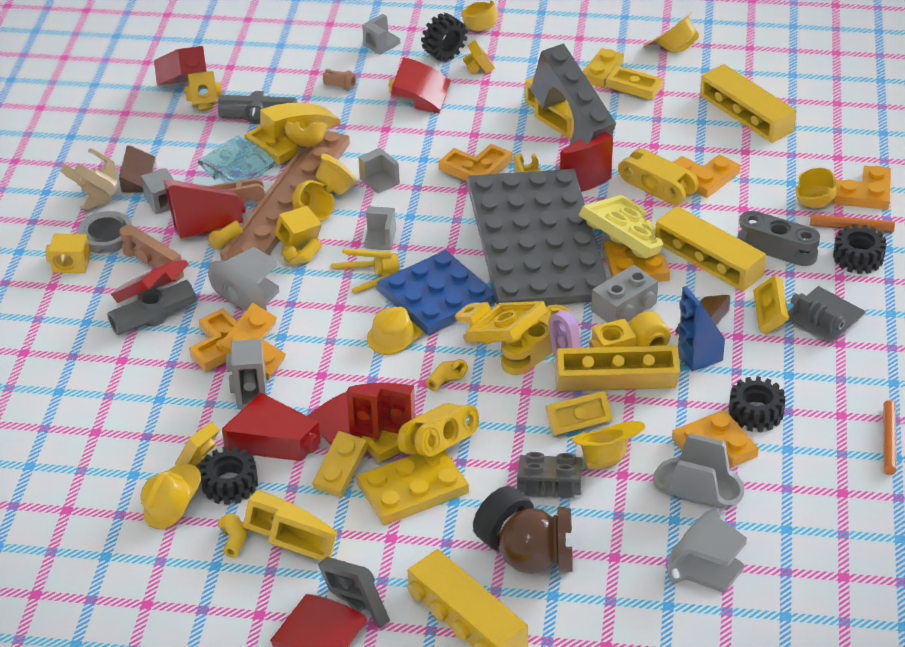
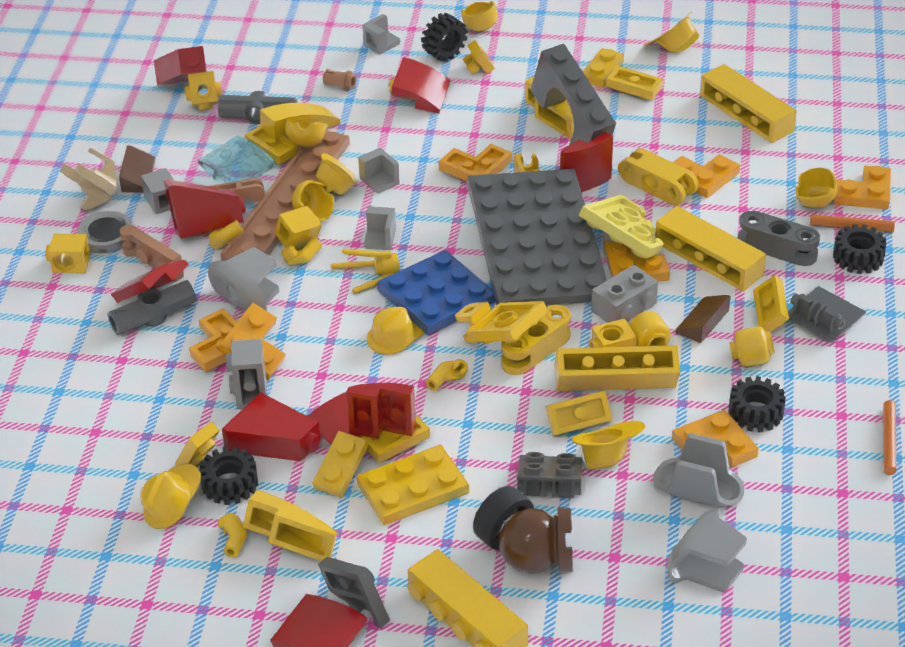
(438, 429): yellow piece -> none
(563, 331): lavender plate -> none
(699, 338): blue slope -> none
(752, 346): none -> yellow head

